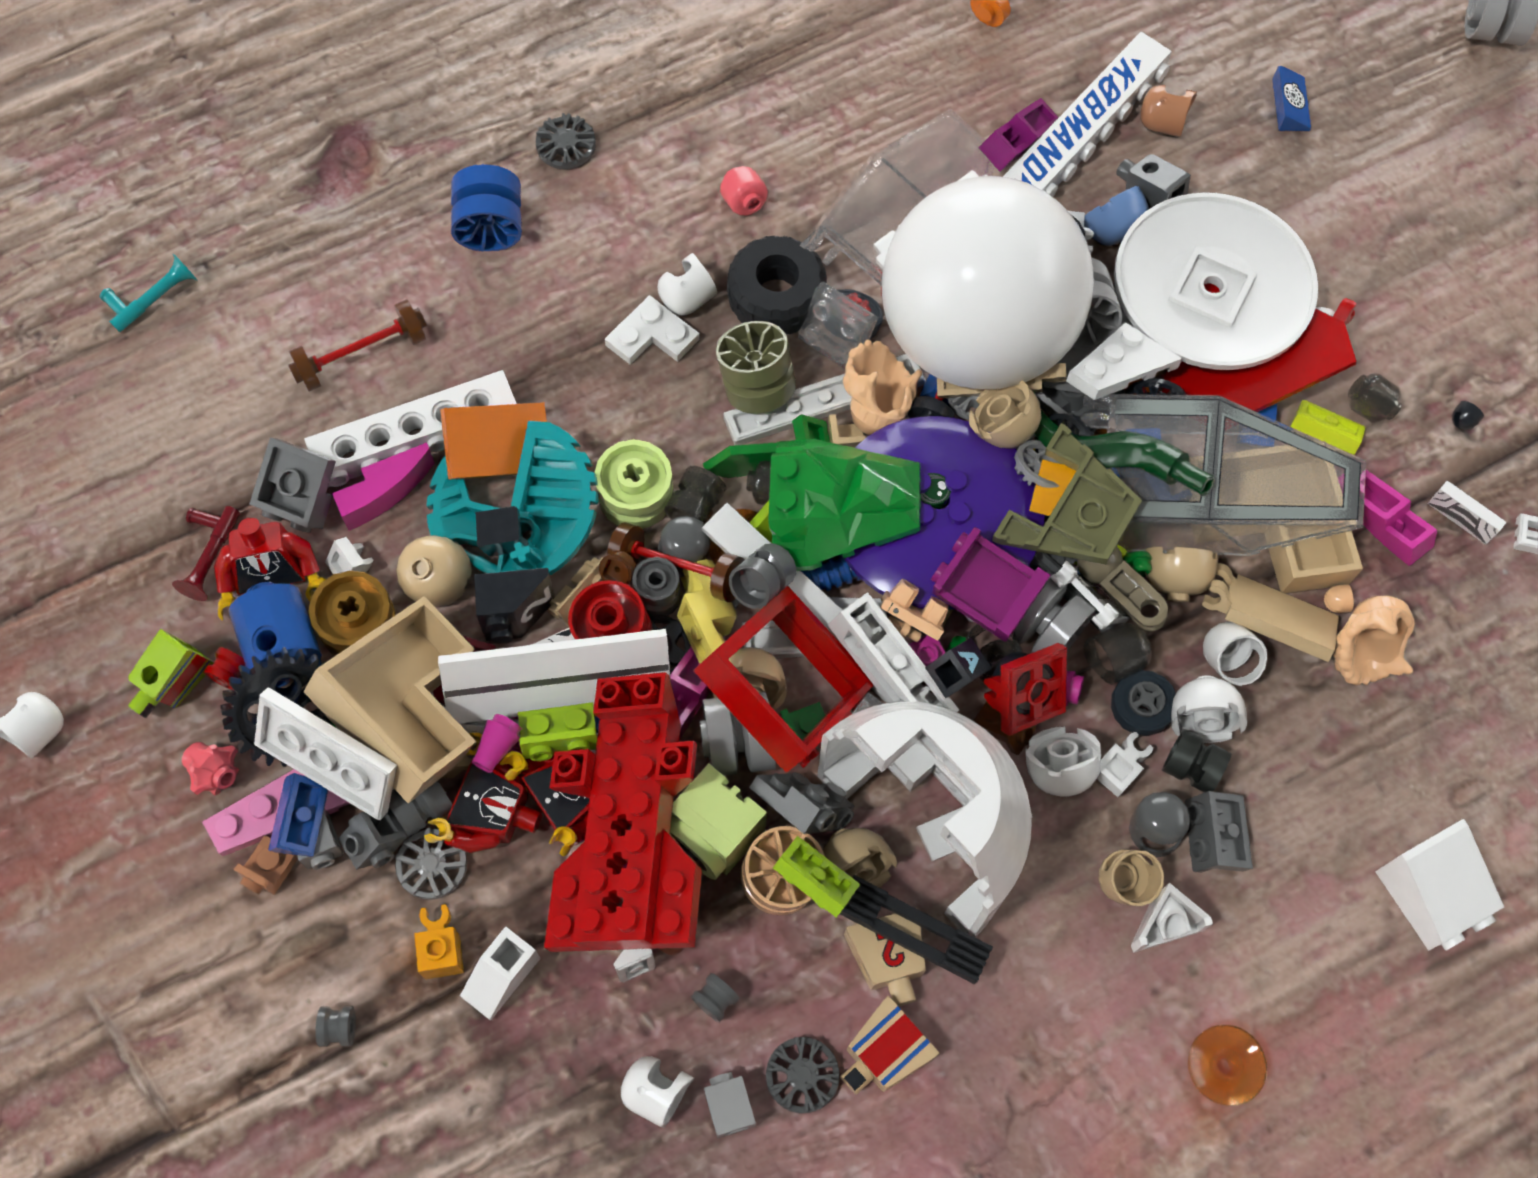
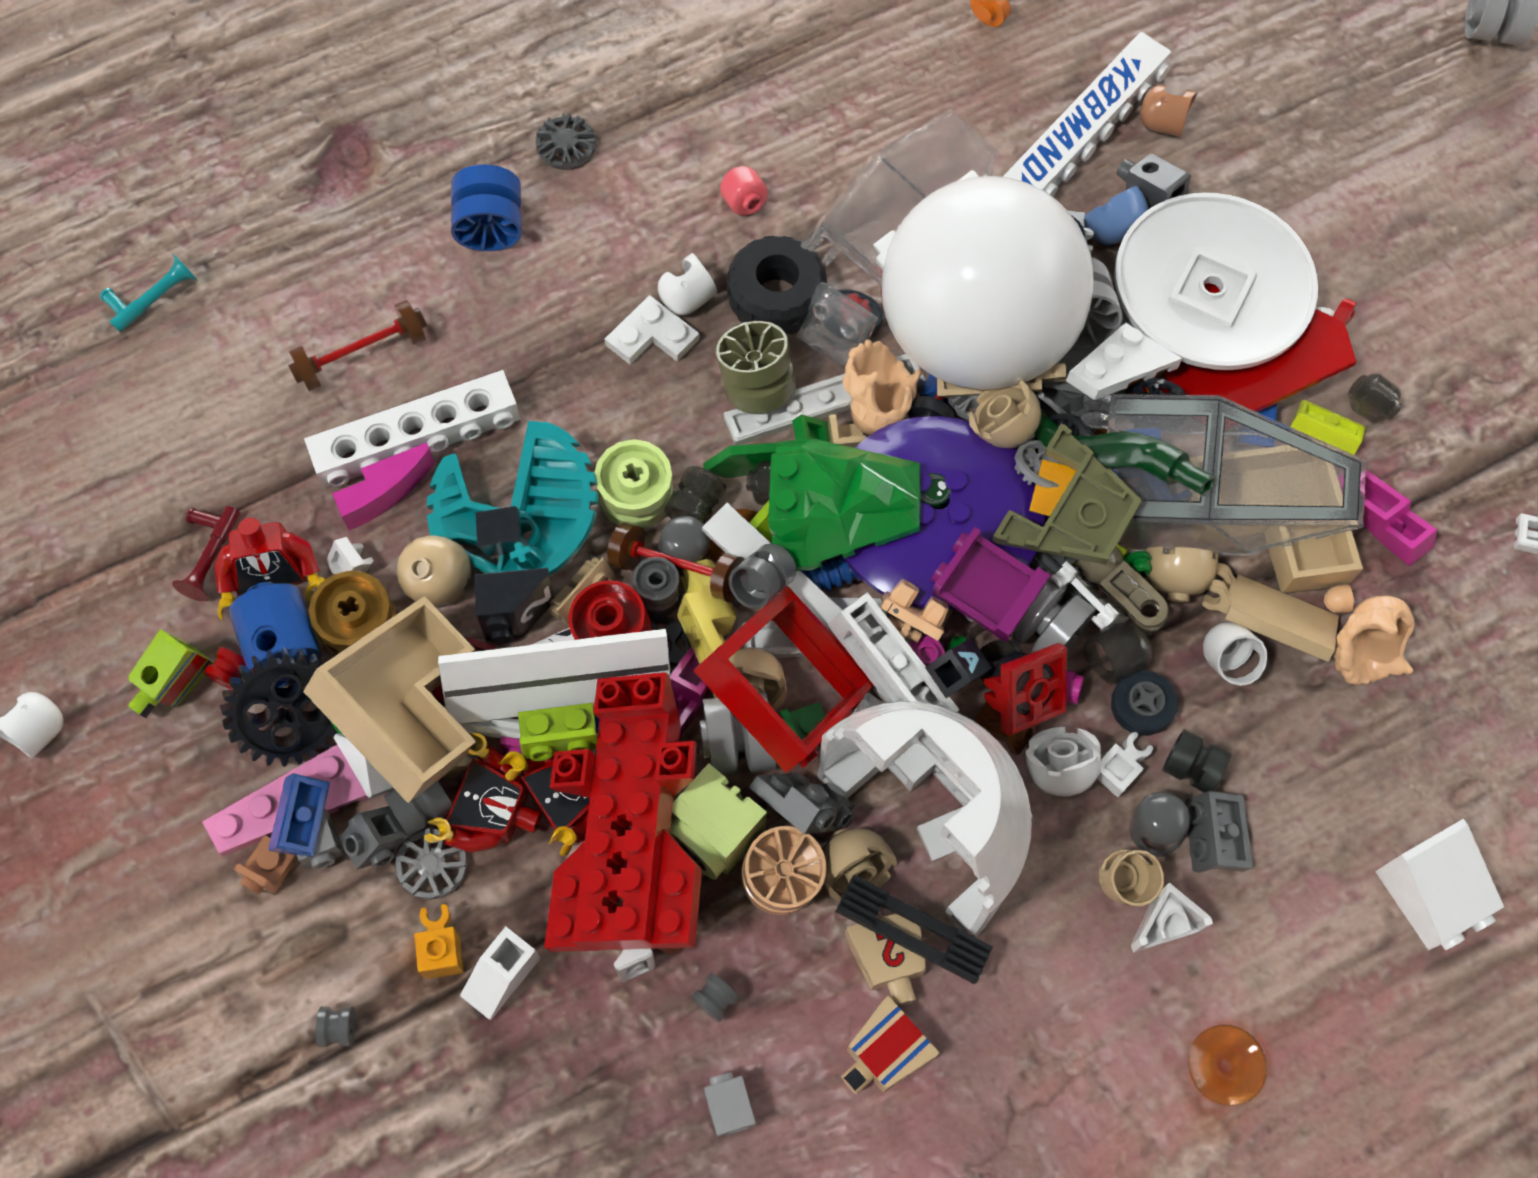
(210, 767): coral rock -> none
(293, 485): dark grey plate -> none
(324, 754): white tile -> none
(486, 438): orange tile -> none
(496, 741): dark pink cone -> none
(617, 567): reddish brown tile -> none
(651, 1093): white helmet -> none
(802, 1075): dark grey wheel -> none
(816, 876): lime bracket -> none
(1018, 134): magenta slope -> none
(1208, 709): white cylinder -> none
(1291, 100): blue slope -> none
(1466, 415): black hinge -> none
(1466, 512): white tile -> none

